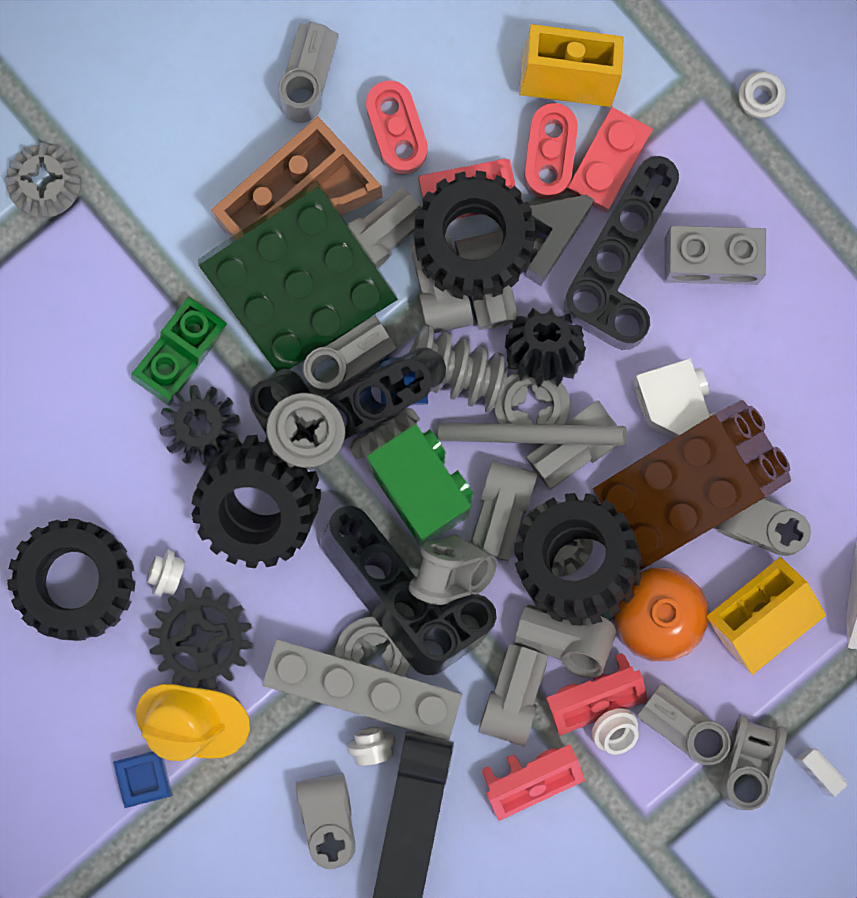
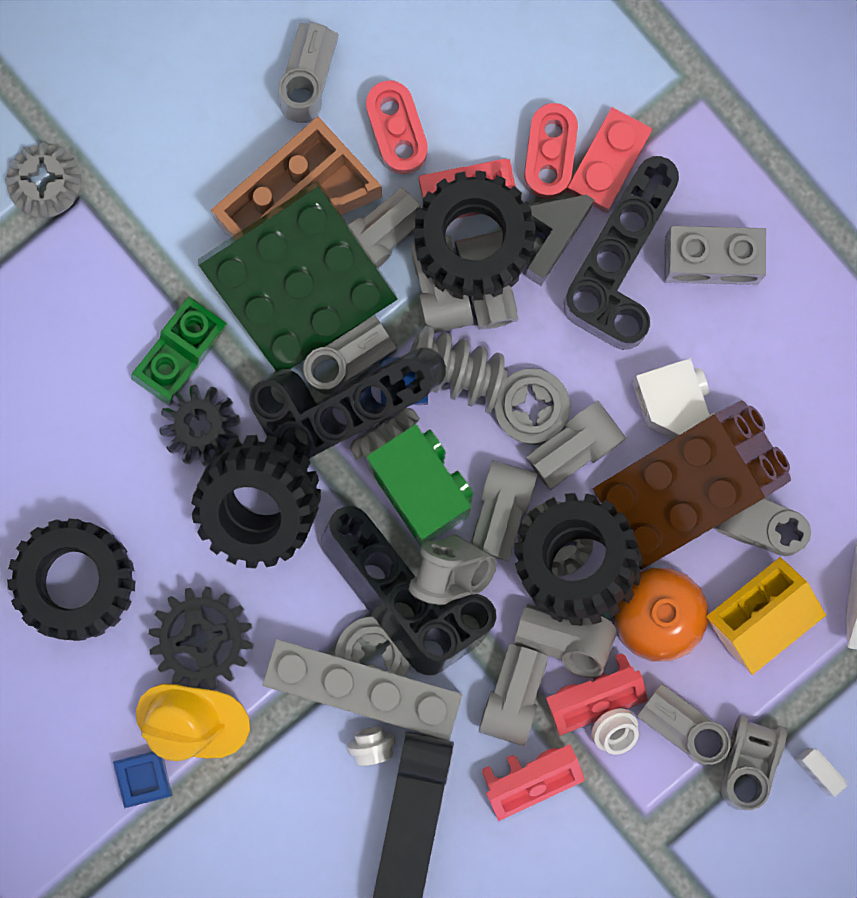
(165, 573): white plate -> none
(307, 410): light grey gear -> none
(325, 810): light grey piece -> none
(532, 433): light grey bar -> none
(545, 347): black gear -> none
(571, 65): yellow brick -> none
(767, 82): white plate -> none

